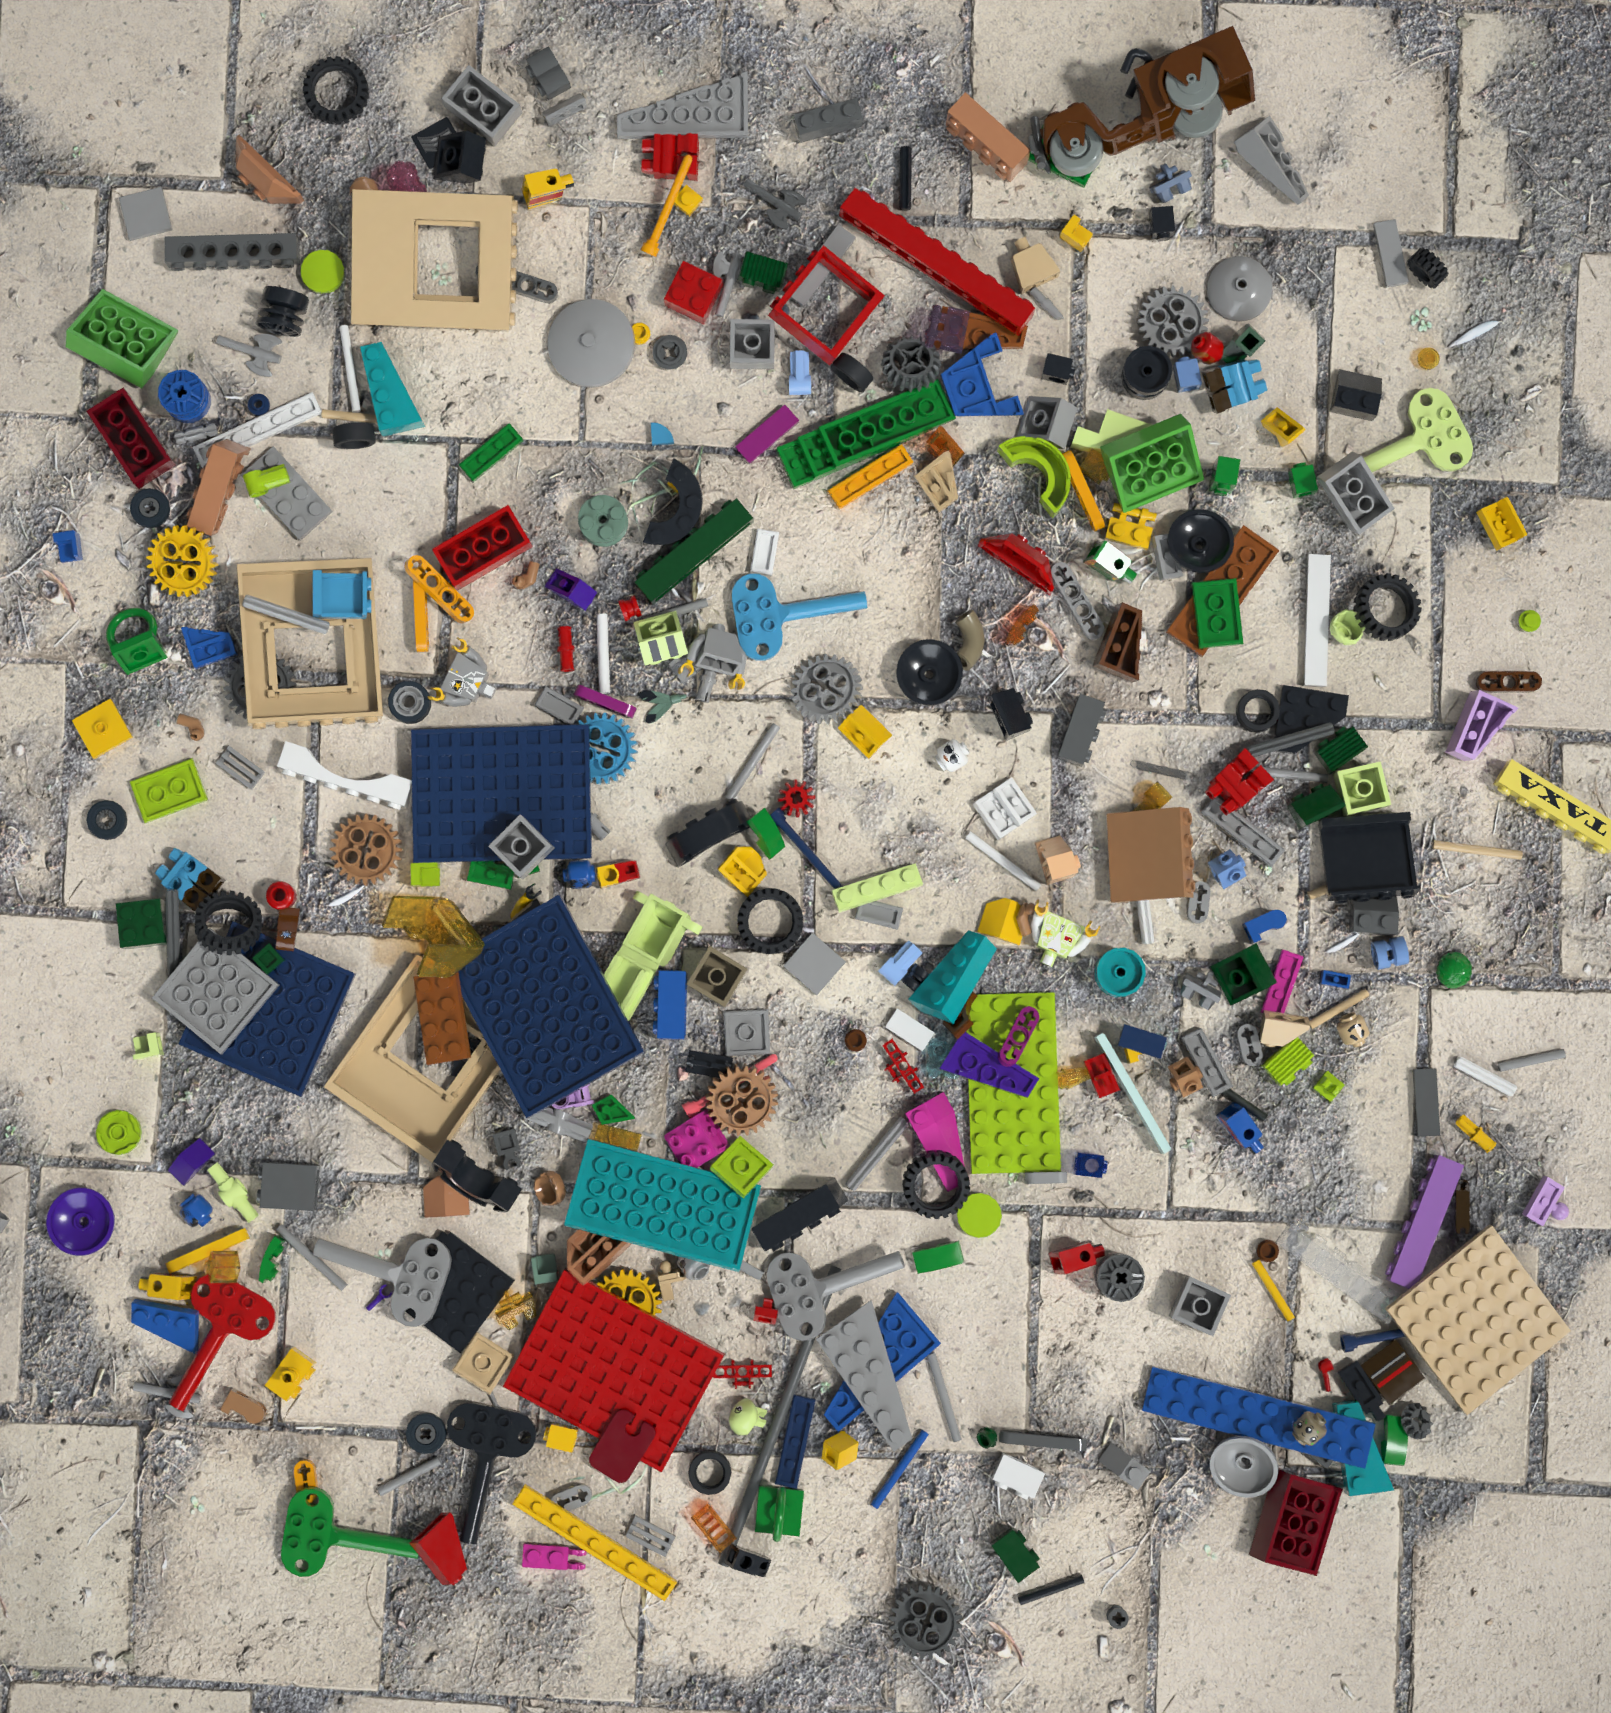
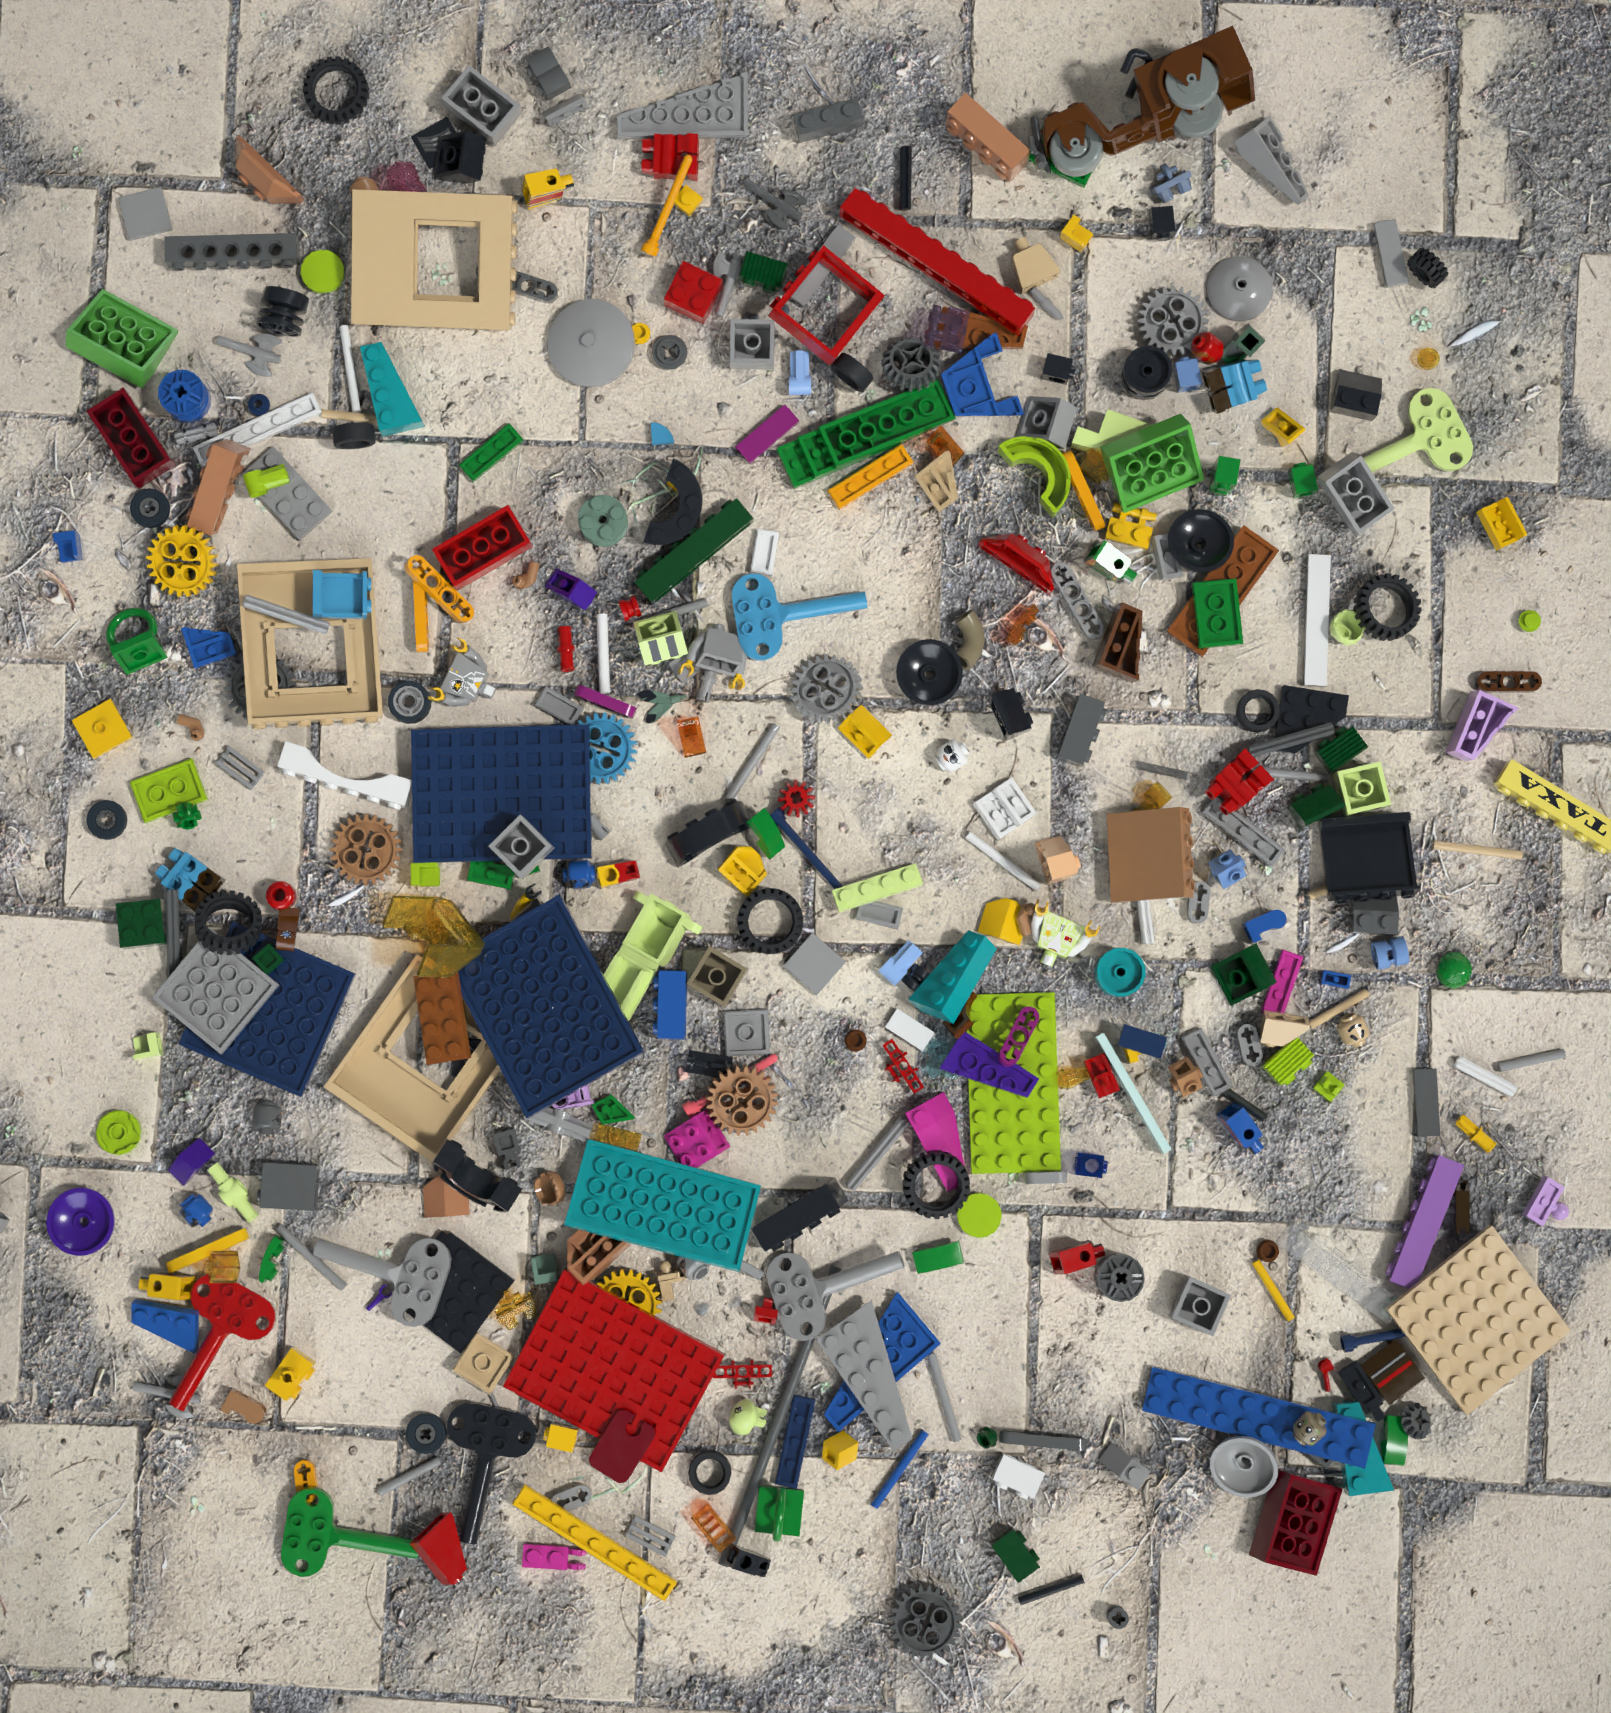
(187, 816): none -> green gear
(267, 1117): none -> dark grey head
(691, 737): none -> clear orange slope
(741, 1166): lime plate -> none
(1209, 993): flat silver hips -> none

